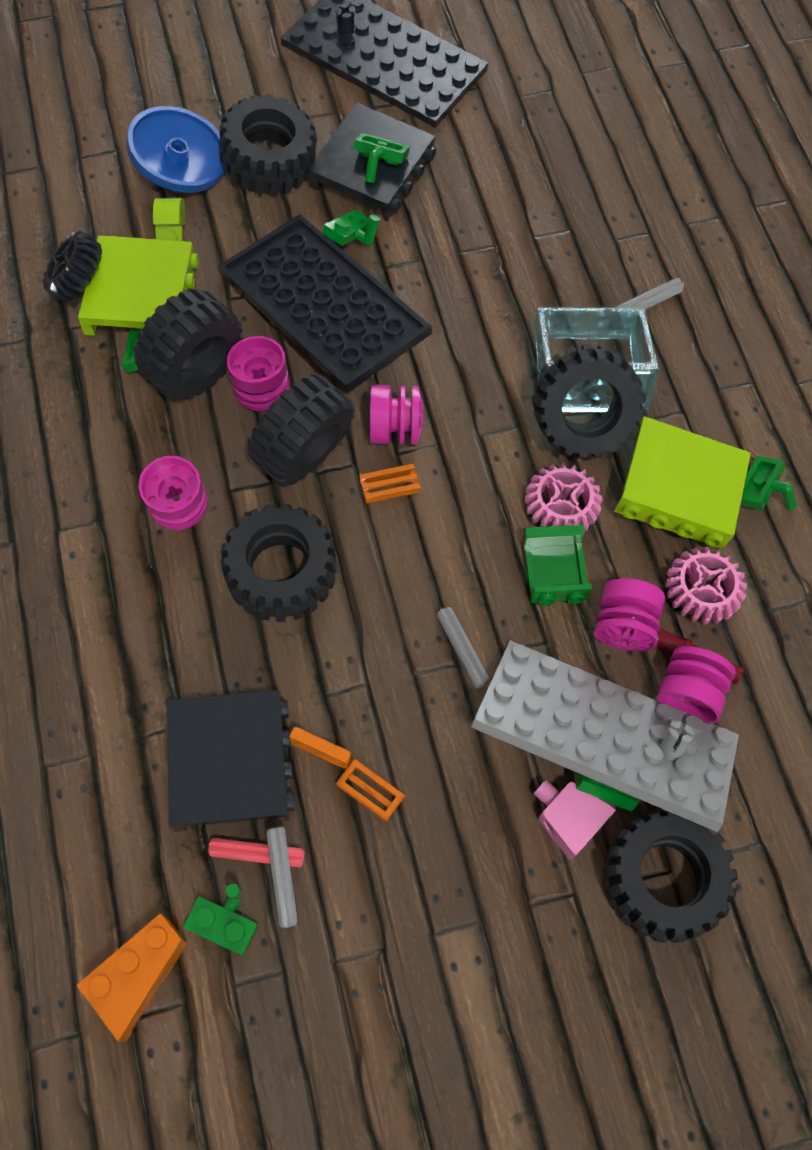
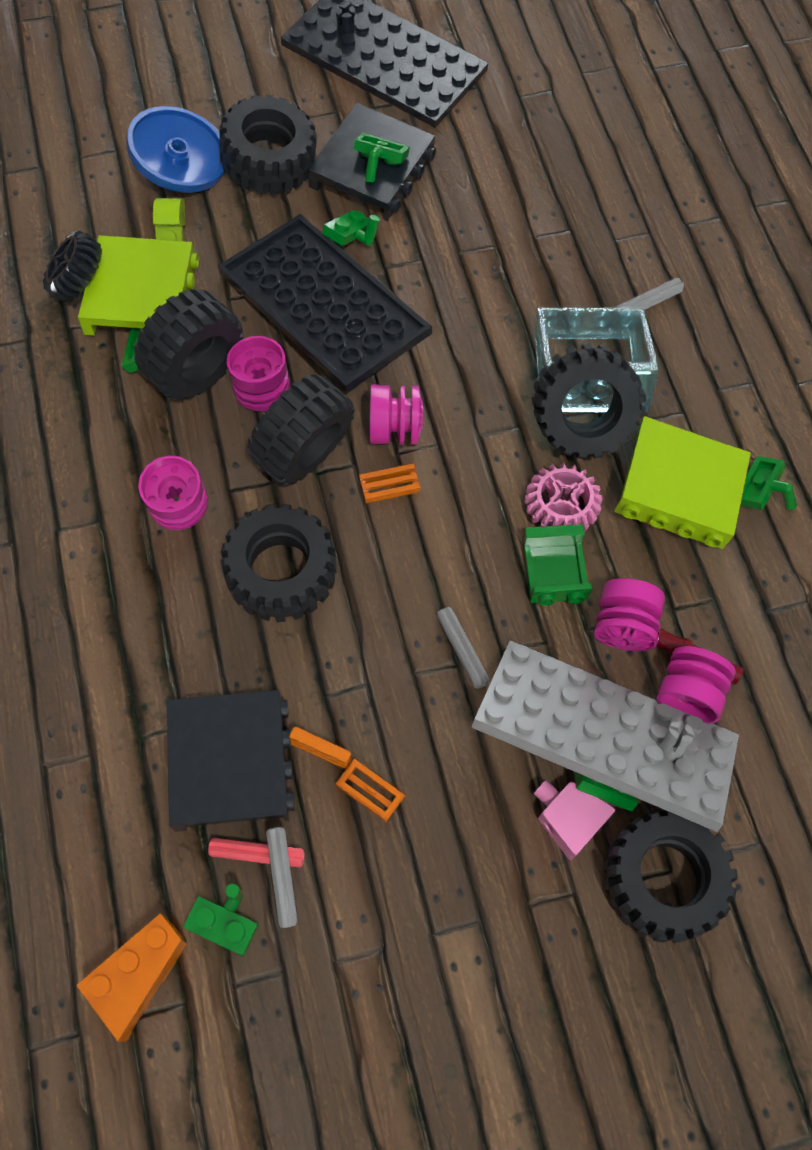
(704, 570): bright pink gear -> none

